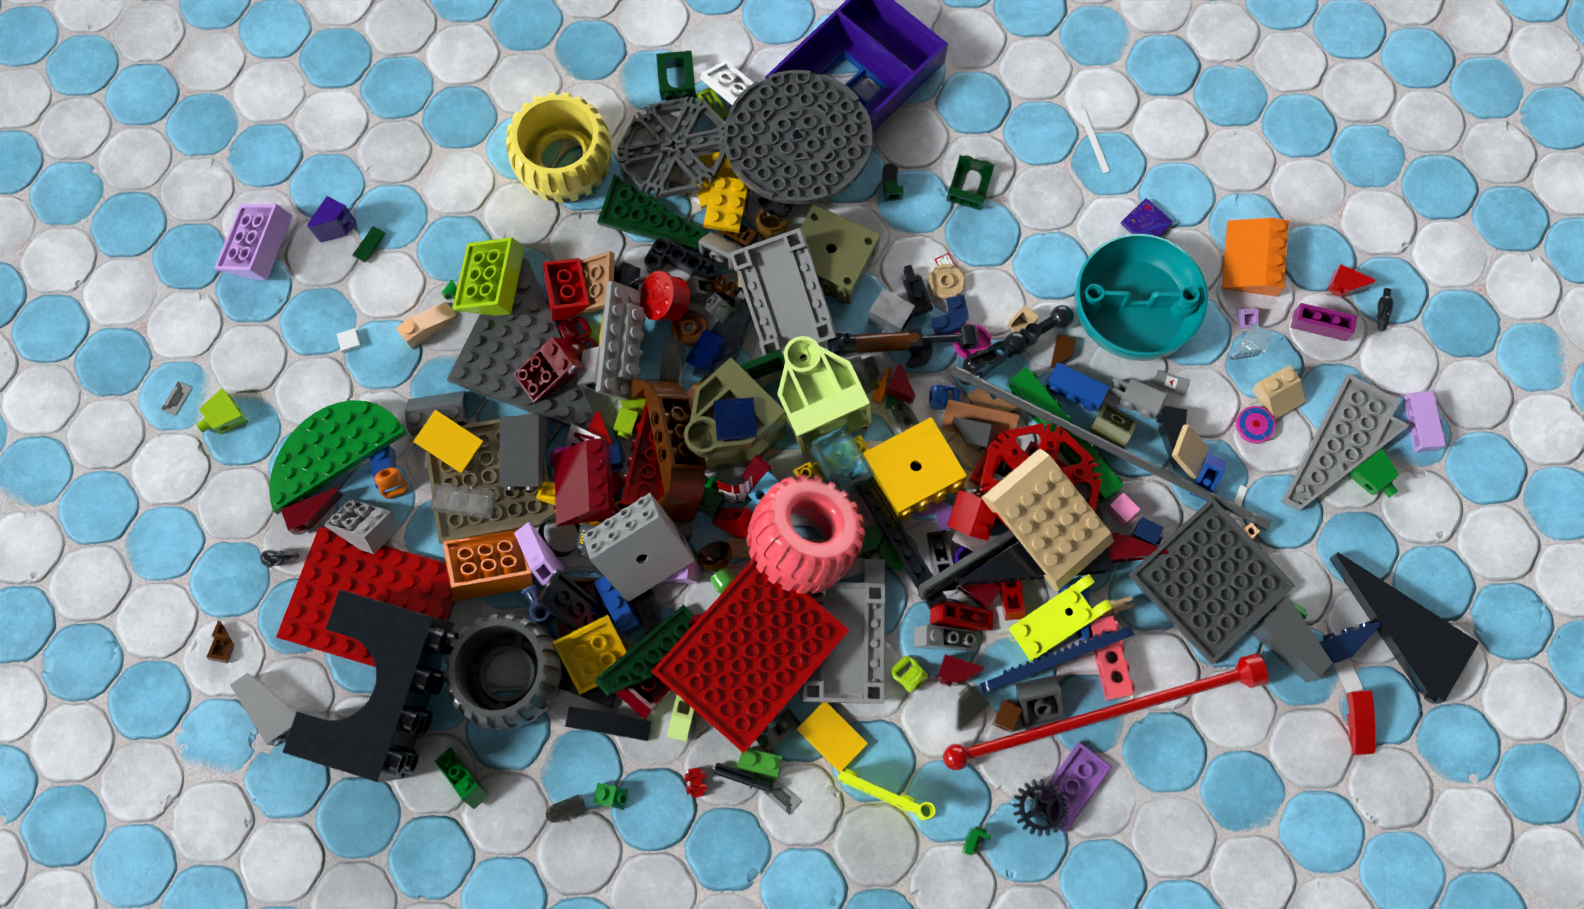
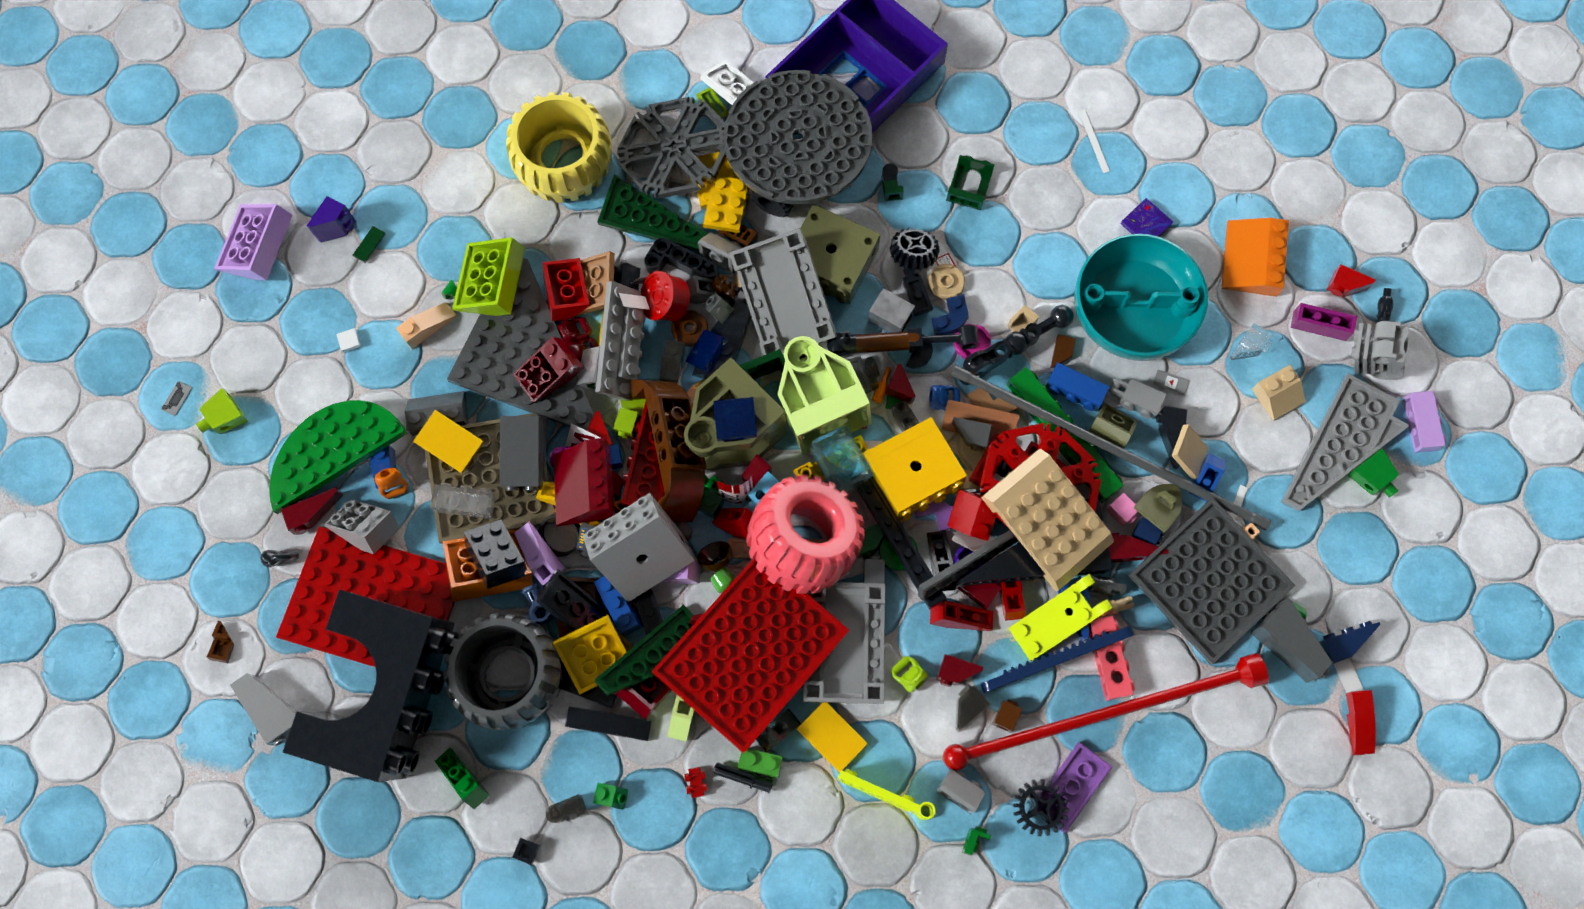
(494, 554): none -> brick
(526, 851): none -> black plate
(634, 301): none -> white sticker
(675, 60): dark green panel -> none
(770, 225): pearl gold hair -> none
(783, 797): sticker -> none
(914, 249): none -> black gear
(944, 638): light grey slope -> none
(961, 791): none -> light grey slope
(1040, 702): dark grey slope -> none
(1107, 586): none -> dark grey hinge
(1161, 505): none -> olive shield
(1247, 317): lavender slope -> none
(1255, 424): tile -> none
(1382, 350): none -> light grey piece
(1422, 642): black slope -> none

